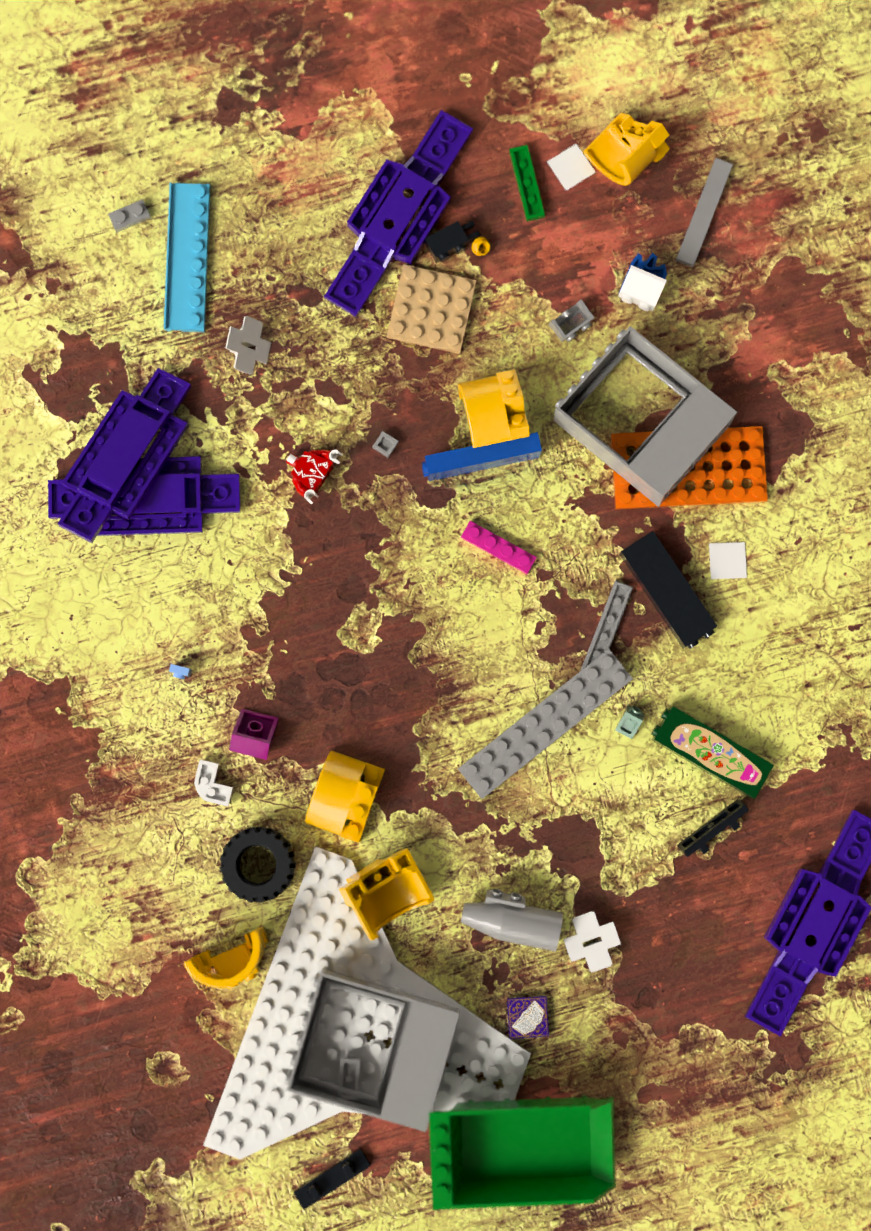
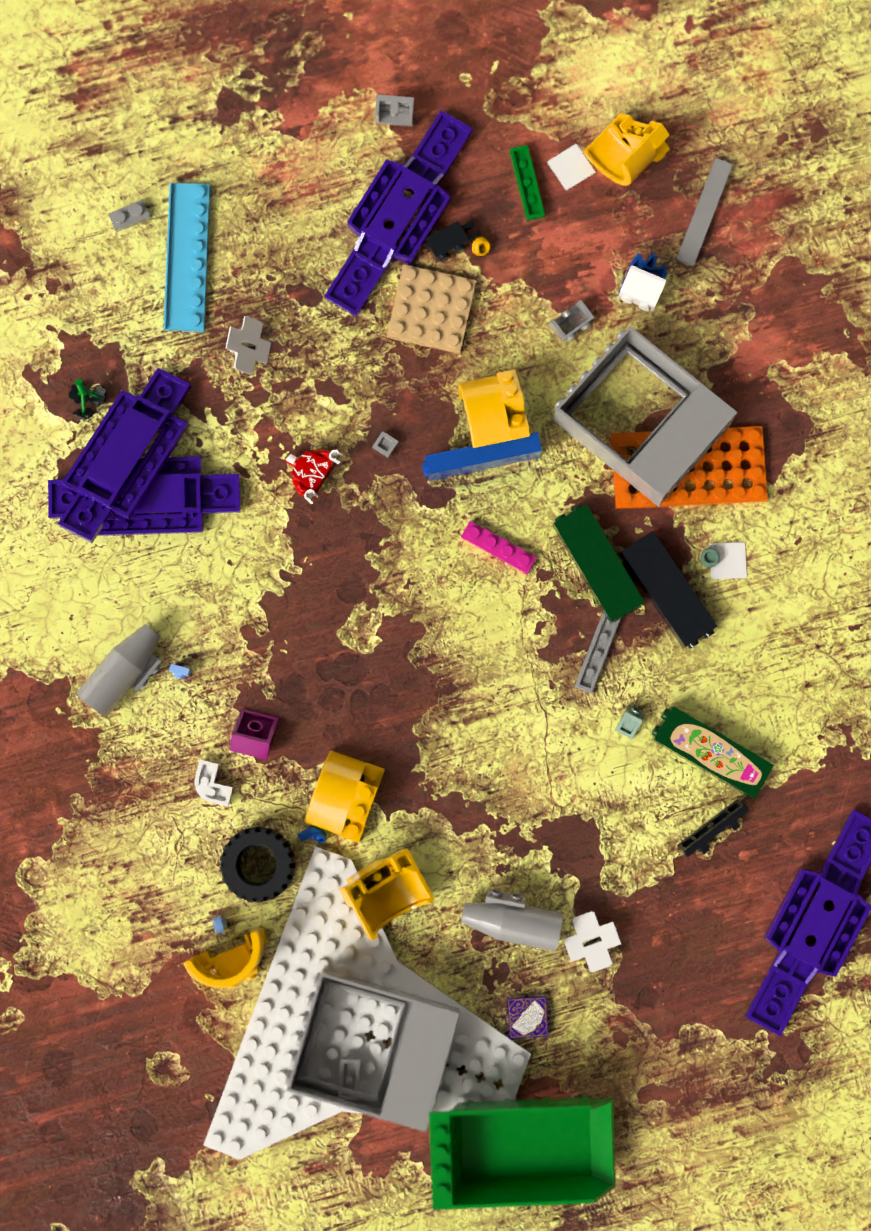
(80, 393): none -> black plant
(124, 667): none -> light grey piece
(219, 924): none -> light blue plate
(313, 833): none -> blue arm
(332, 1178): black hinge -> none
(394, 110): none -> light grey window
(545, 723): light grey plate -> none
(598, 563): none -> dark green brick
(709, 558): none -> sand green tile

